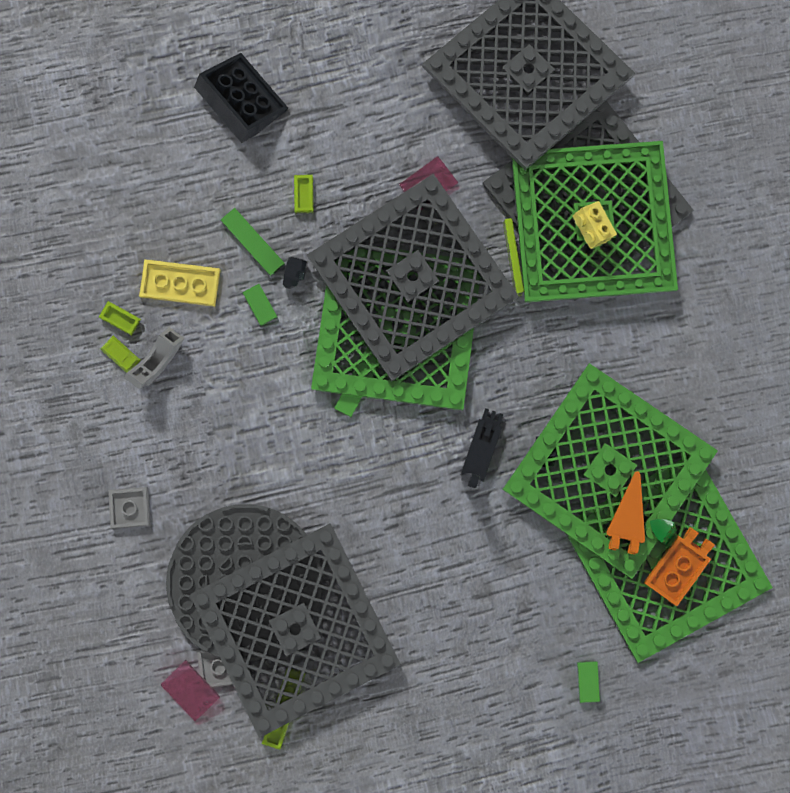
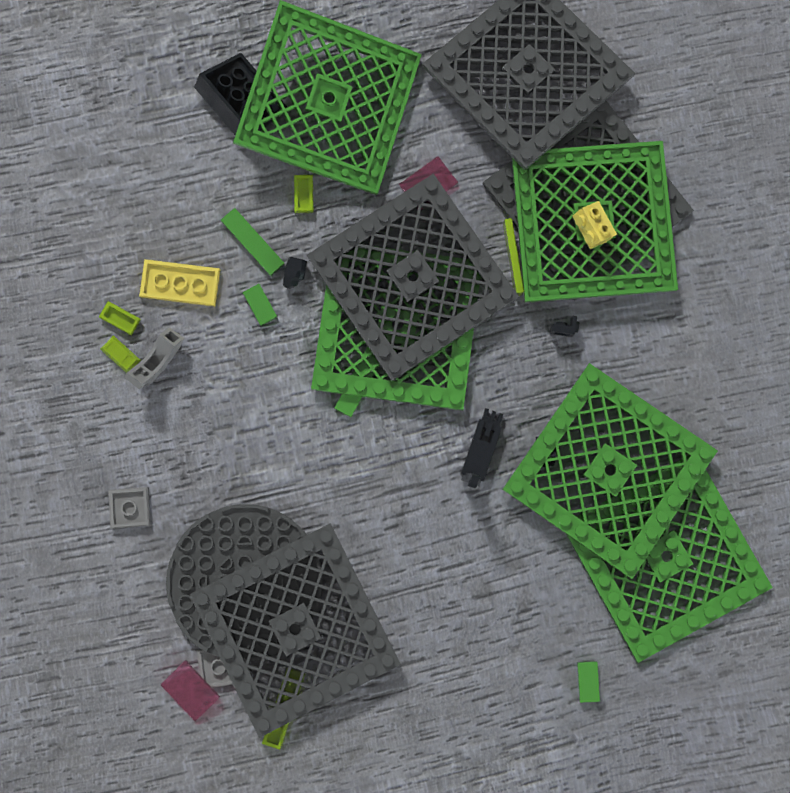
(357, 42): none -> bright green plate
(562, 329): none -> black bracket
(628, 518): orange flag -> none
(663, 530): green tile -> none
(679, 567): orange tile -> none

